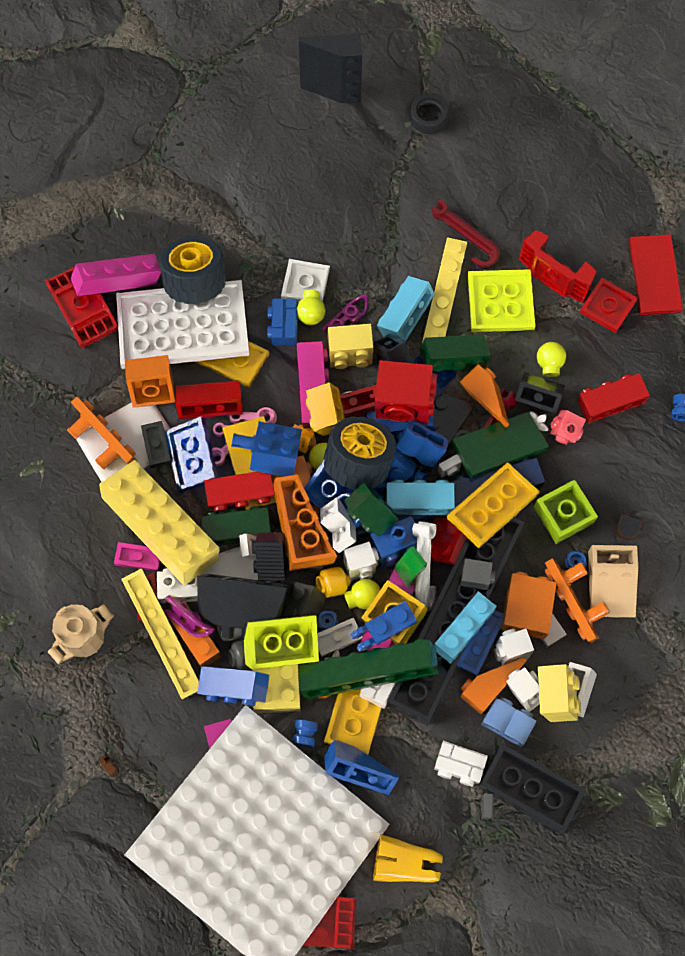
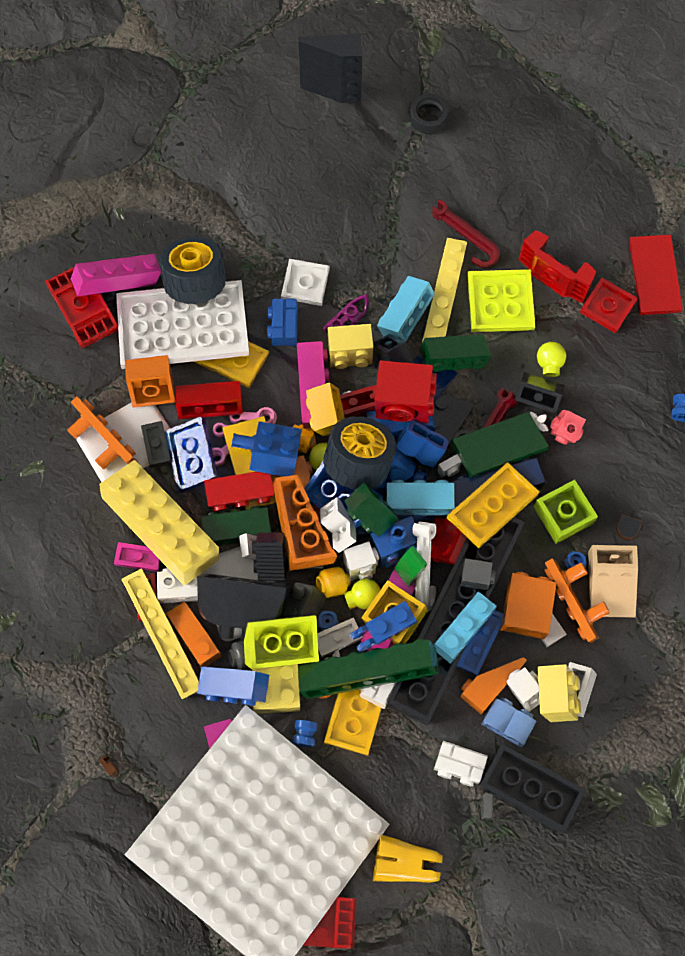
(78, 631): tan container -> none
(192, 618): magenta piece -> none
(310, 308): neon yellow piece -> none
(356, 767): blue slope -> none
(484, 390): orange slope -> none
(513, 646): white brick -> none
(613, 397): red brick -> none

